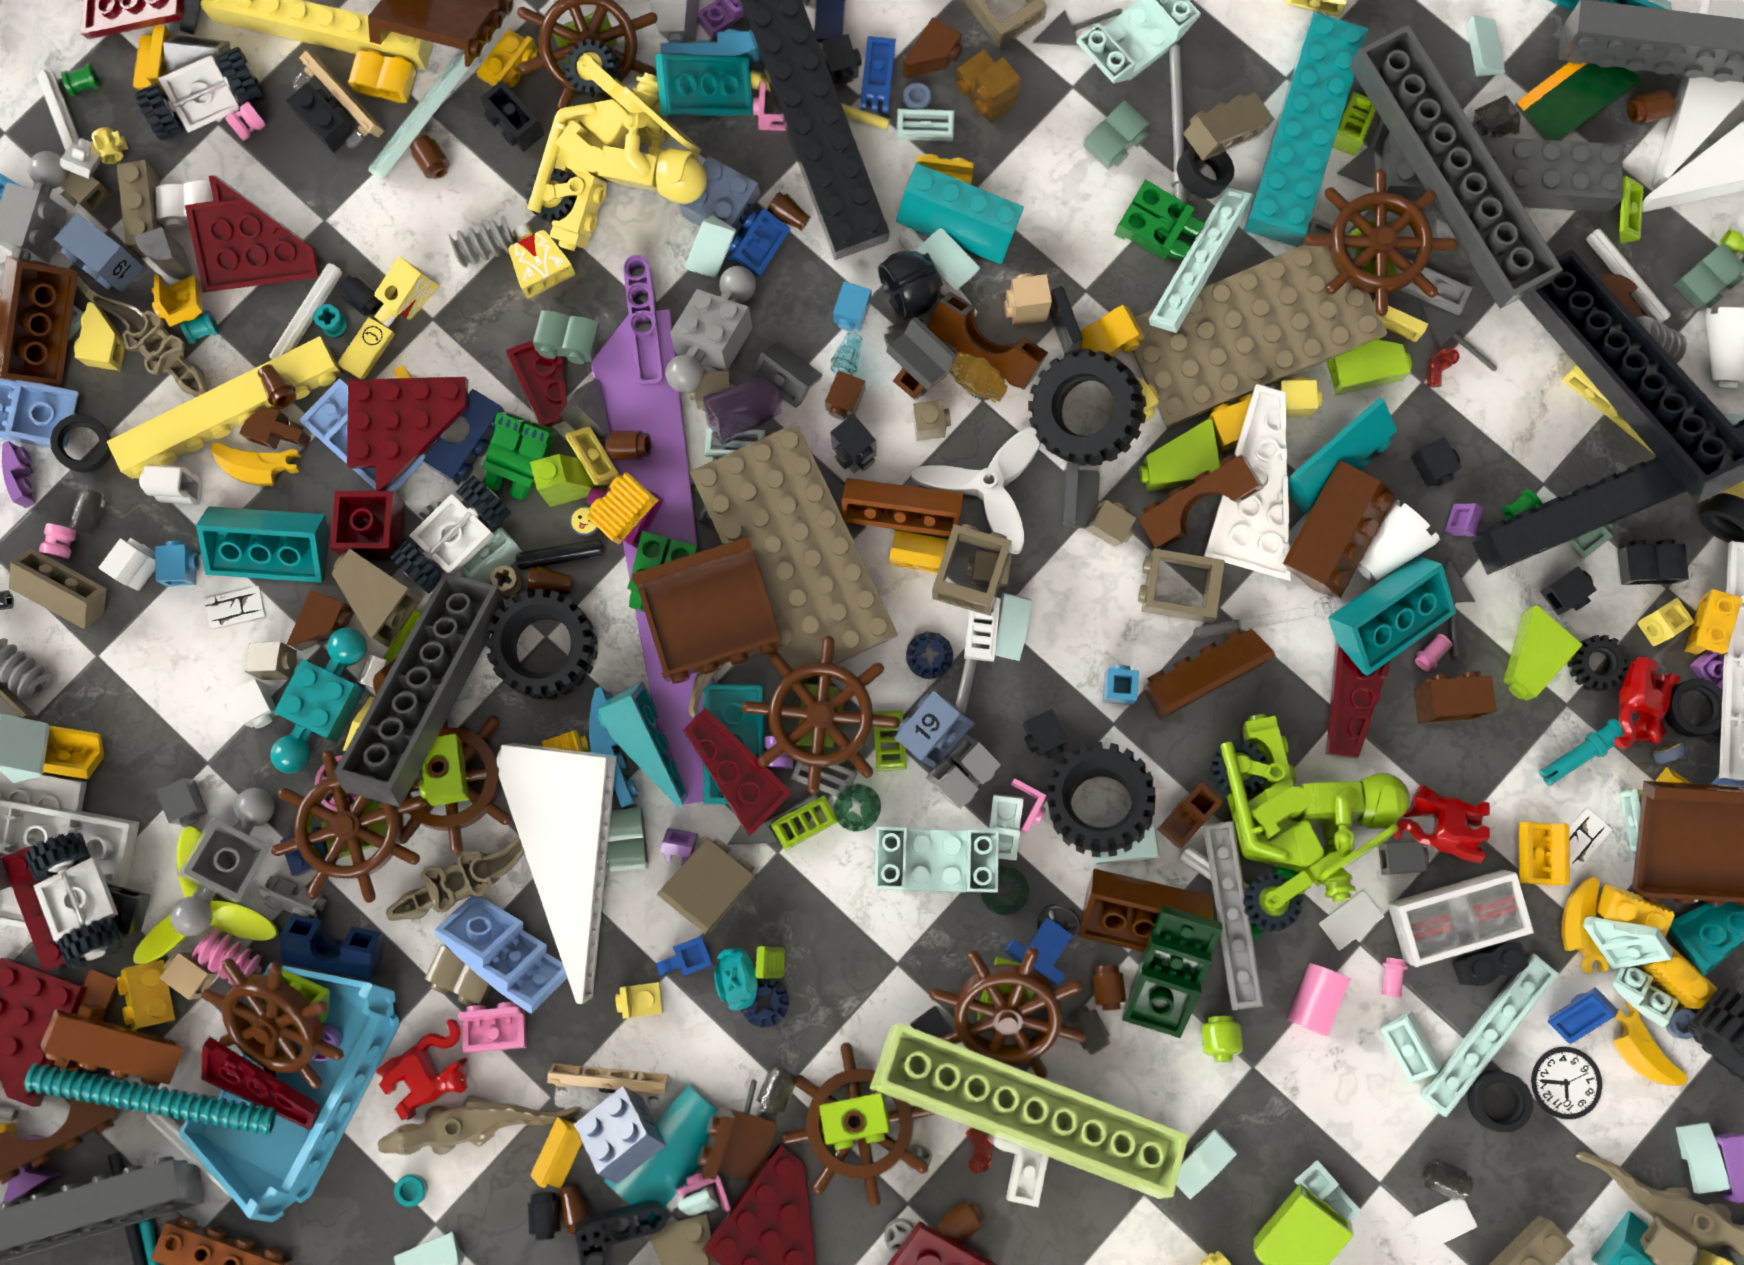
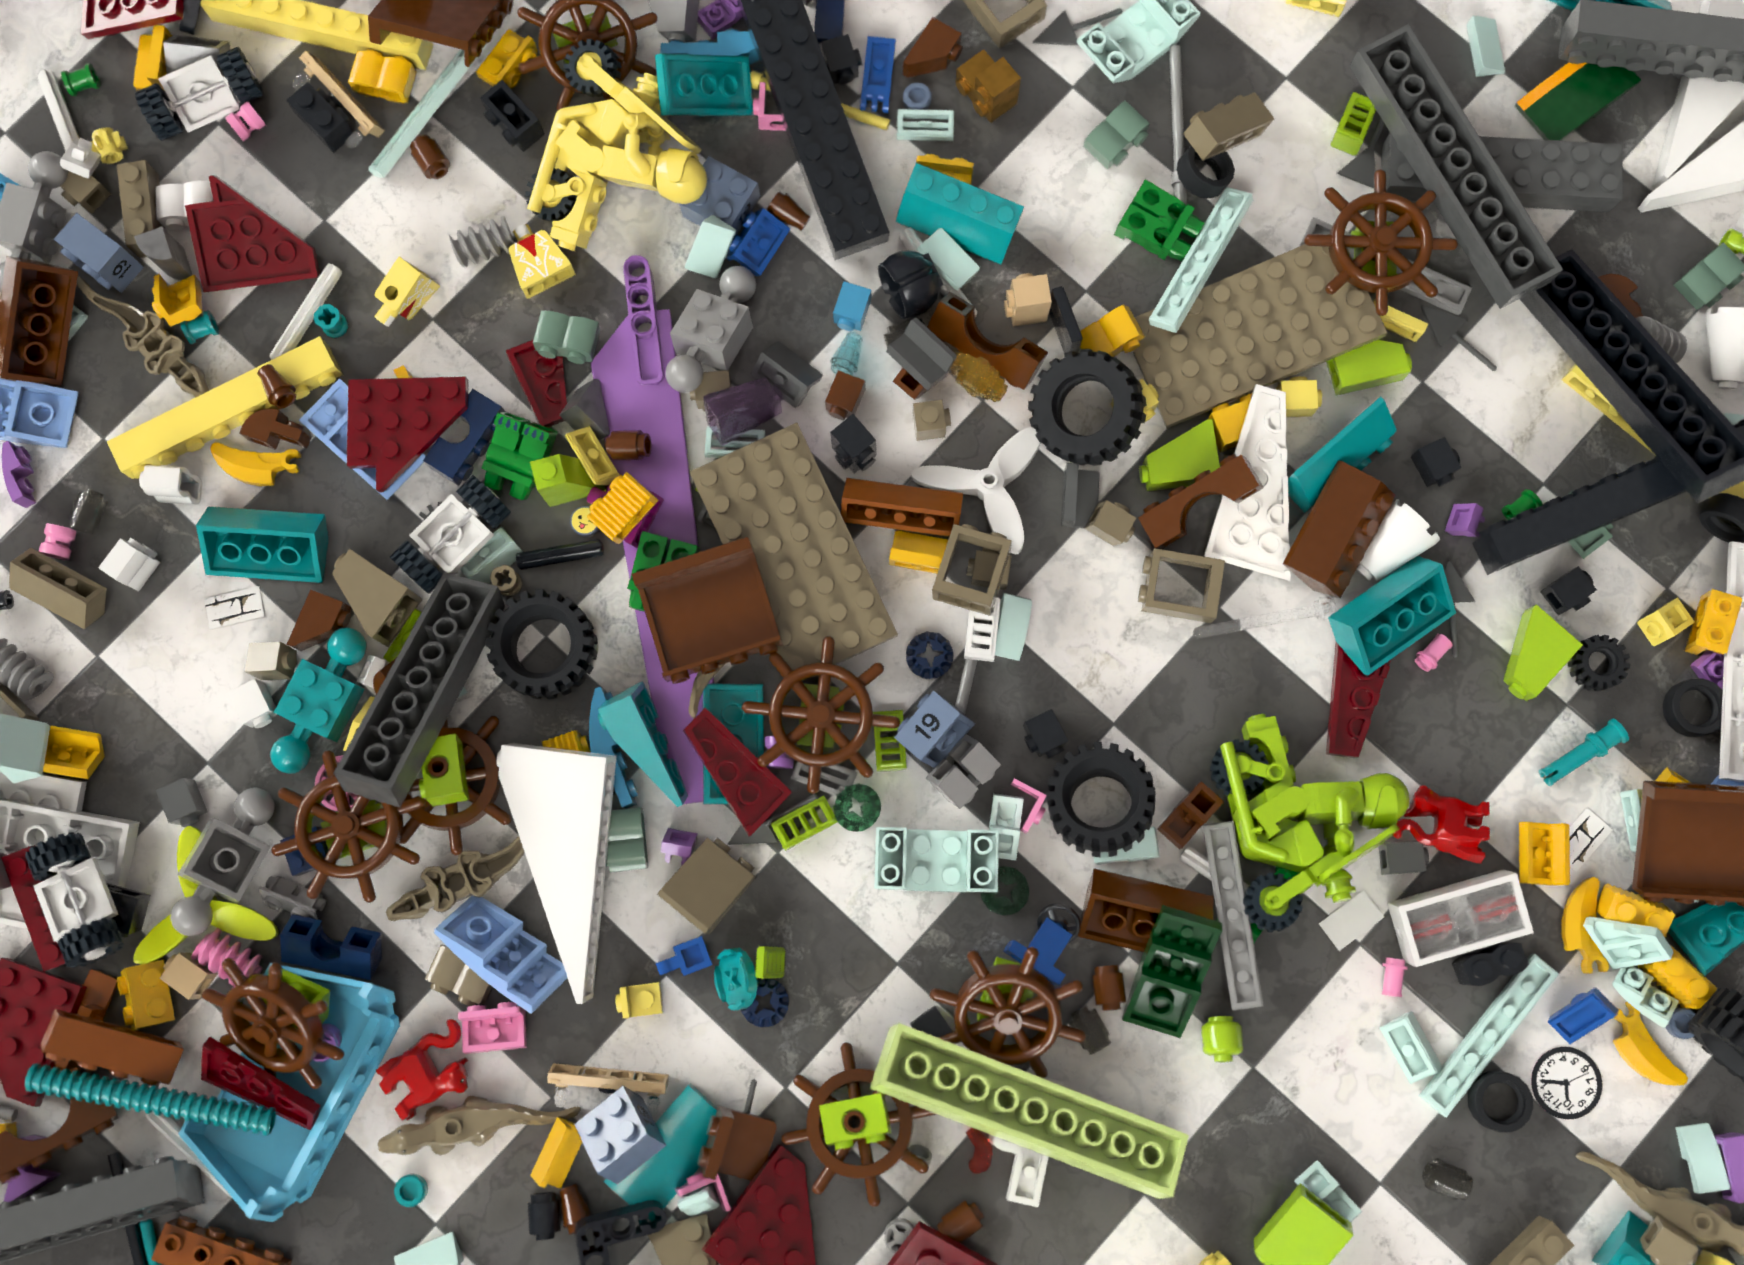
(69, 423): black tyre -> none
(99, 340): light yellow slope -> none
(176, 564): dark azure brick -> none
(360, 295): black brick -> none
(365, 349): light yellow tile -> none
(366, 523): dark red brick -> none
(548, 580): reddish brown cone -> none
(776, 1090): clear smoke brick -> none
(1120, 685): dark azure brick -> none
(1204, 1163): light aqua slope -> none
(1207, 672): reddish brown slope -> none
(1305, 130): teal brick -> none
(1318, 999): bright pink brick -> none
(1439, 363): clear red arm -> none
(1443, 1223): white sticker -> none
(1454, 698): reddish brown brick -> none
(1497, 118): clear smoke brick -> none
(1620, 266): white axle -> none
(1631, 211): lime slope -> none
(1648, 696): red animal -> none
(1651, 106): reddish brown brick -> none
(1653, 564): black brick -> none
(1669, 753): sand blue tile -> none

